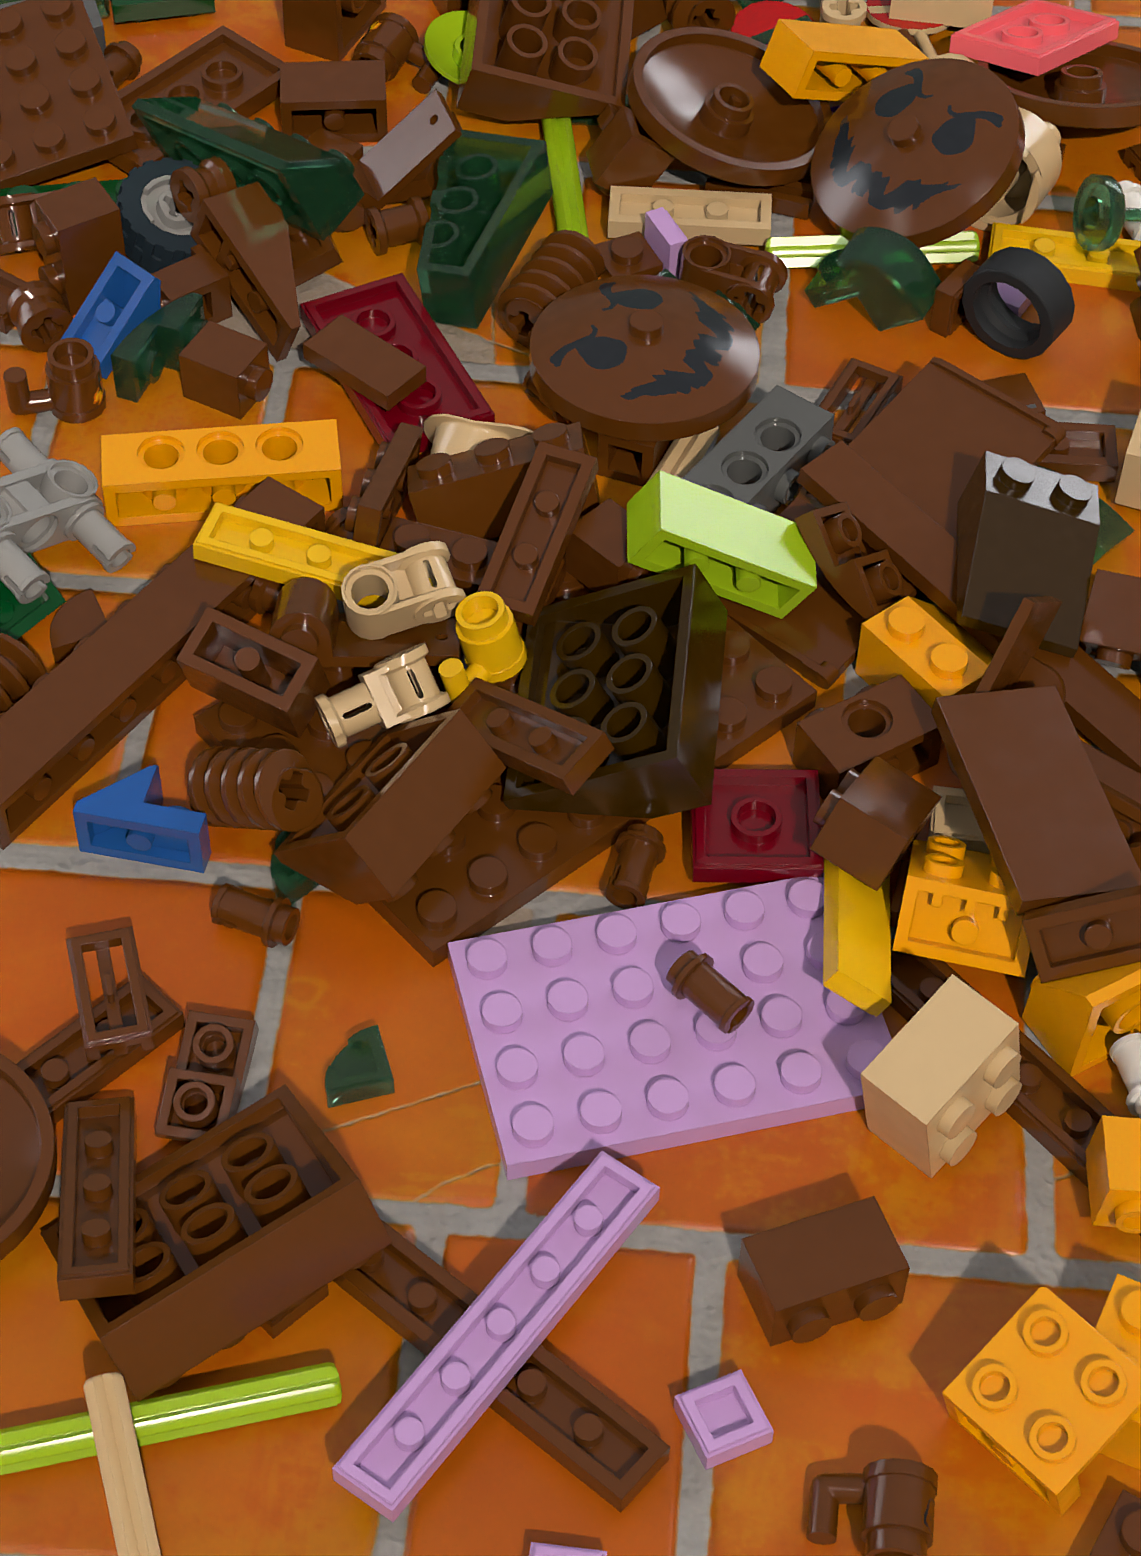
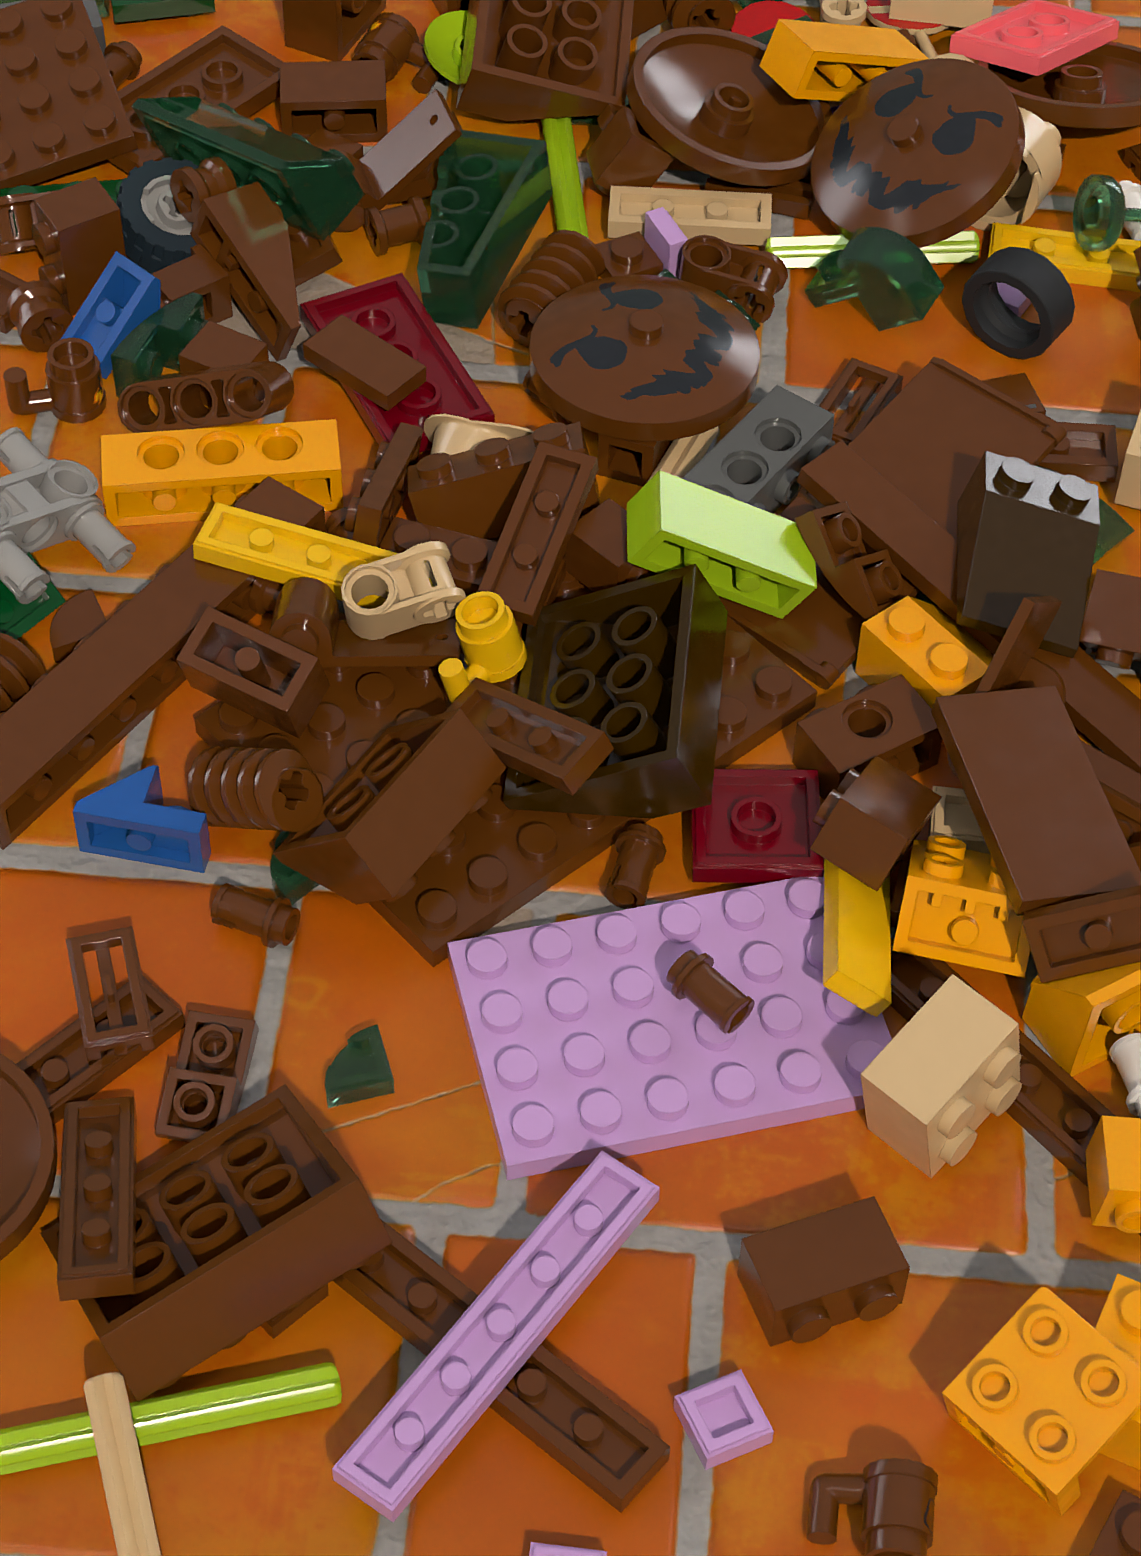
(230, 394): none -> reddish brown beam
(387, 694): tan connector -> none
(947, 305): reddish brown tile -> none

